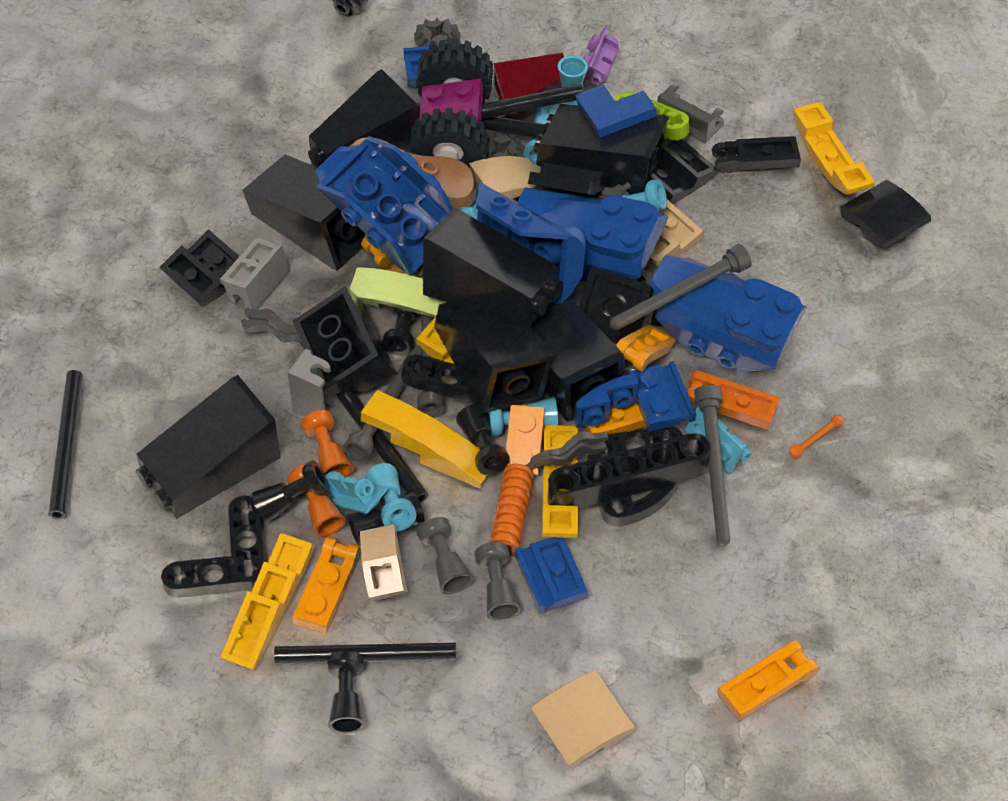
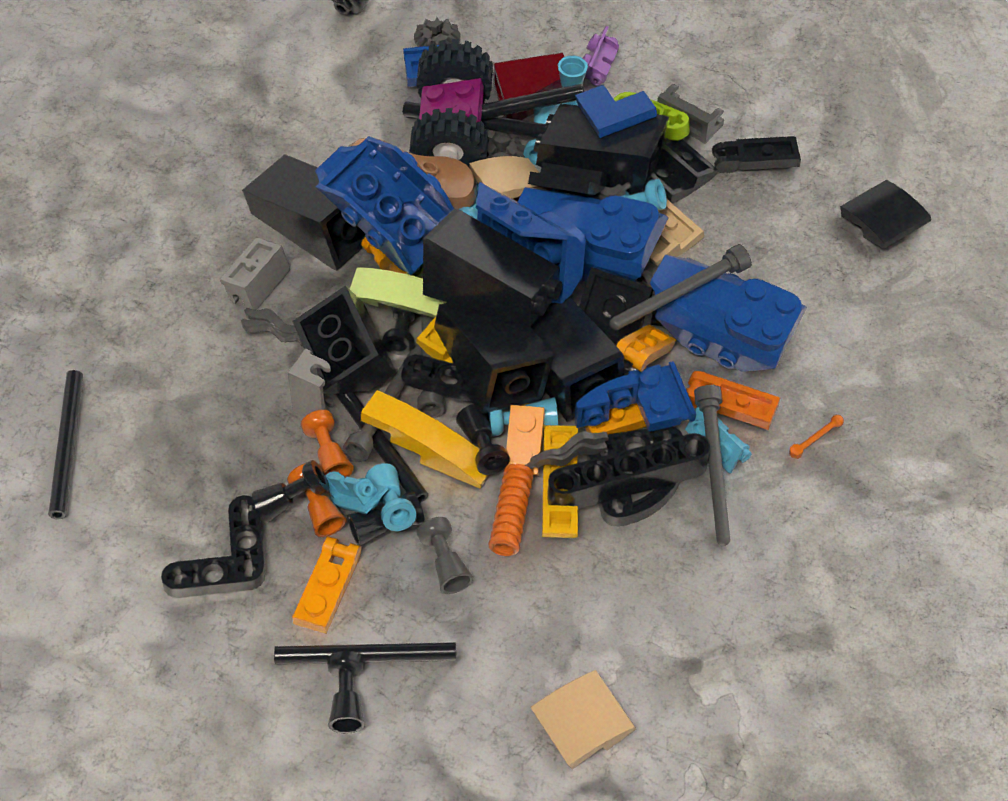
(201, 267): black slope -> none
(209, 449): black slope -> none
(268, 602): yellow slope -> none
(374, 110): black slope -> none
(382, 563): tan slope -> none
(501, 598): dark grey piece -> none
(551, 574): blue plate -> none
(767, 680): light orange plate -> none
(828, 152): yellow slope -> none

